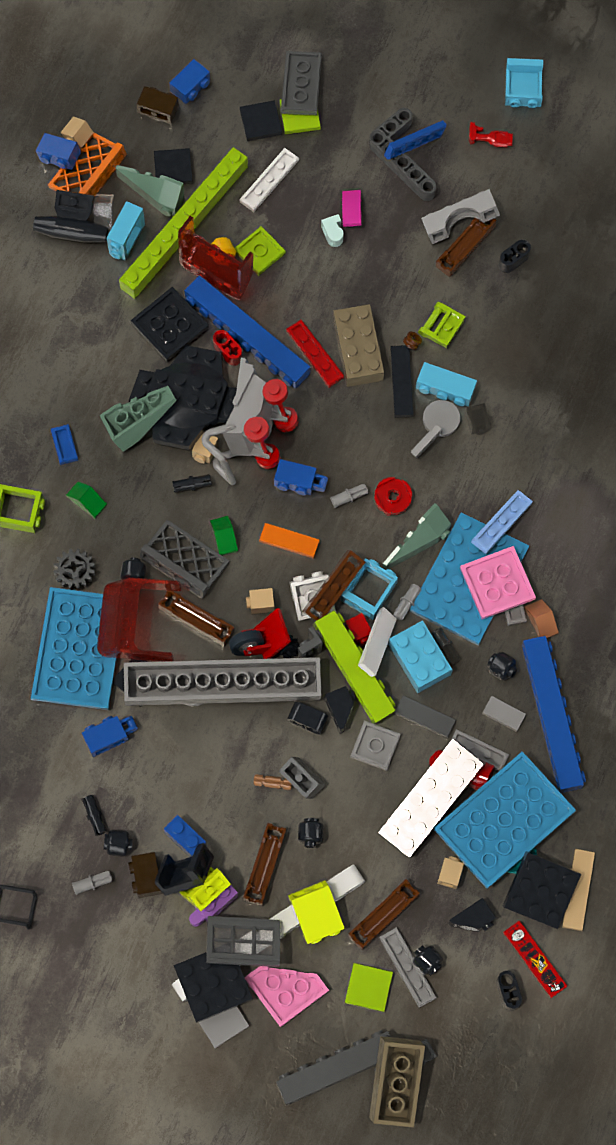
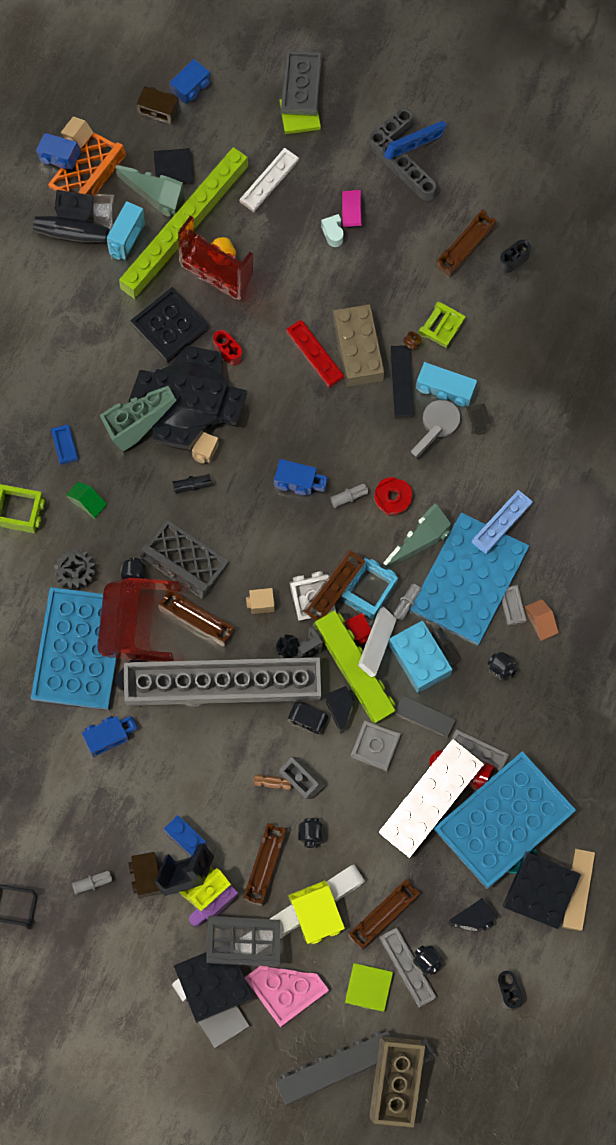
(94, 815): black pin -> none
(117, 843): black head -> none
(224, 535): green slope -> none
(247, 332): blue brick -> none
(251, 422): light grey piece -> none
(260, 120): black tile -> none
(264, 249): lime tile -> none
(264, 639): red plate -> none
(289, 540): orange tile -> none
(450, 872): tan brick -> none
(478, 206): light grey arch -> none
(494, 138): red piece -> none
(497, 582): bright pink plate -> none
(504, 713): light grey tile -> none
(523, 82): medium azure panel -> none
(535, 959): tile -> none
(552, 714): blue brick -> none

